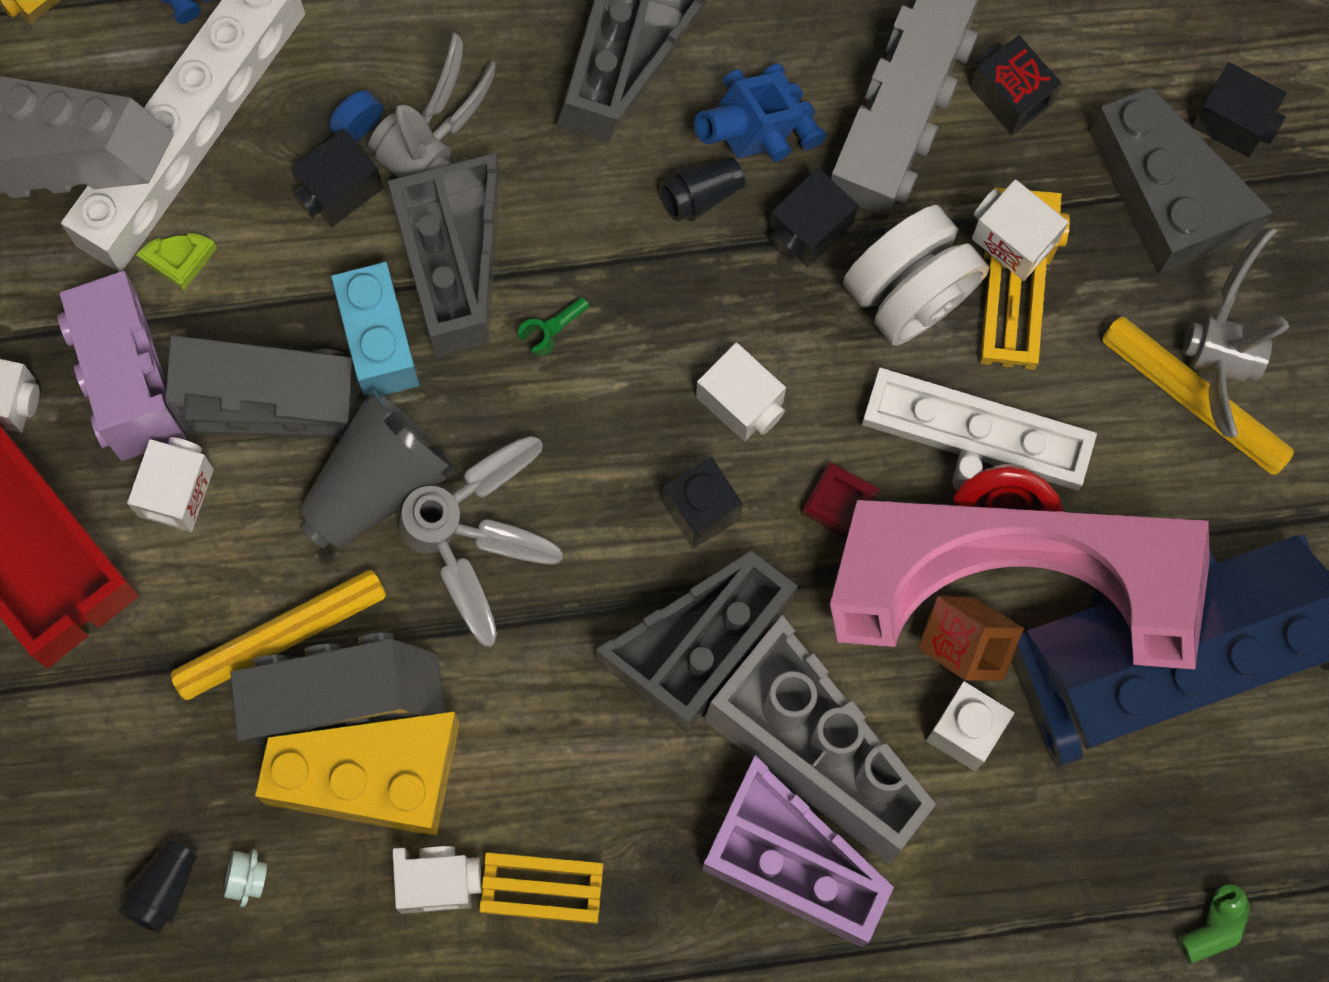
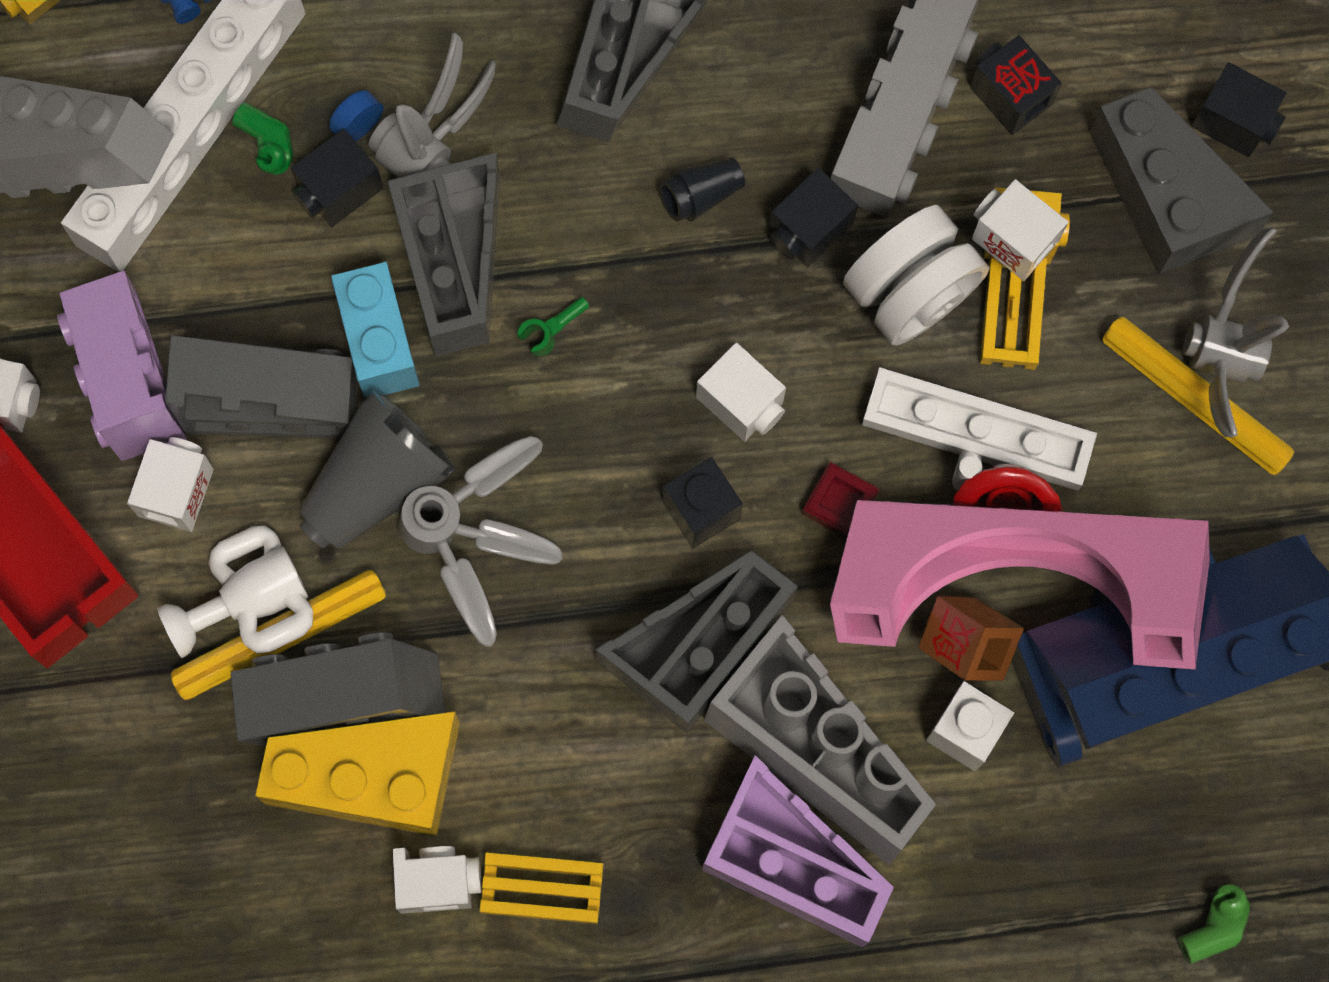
(158, 888): black cone -> none
(178, 257): lime tile -> none
(244, 877): light aqua plate -> none
(248, 594): none -> white piece
(272, 138): none -> green arm
(760, 115): blue piece -> none

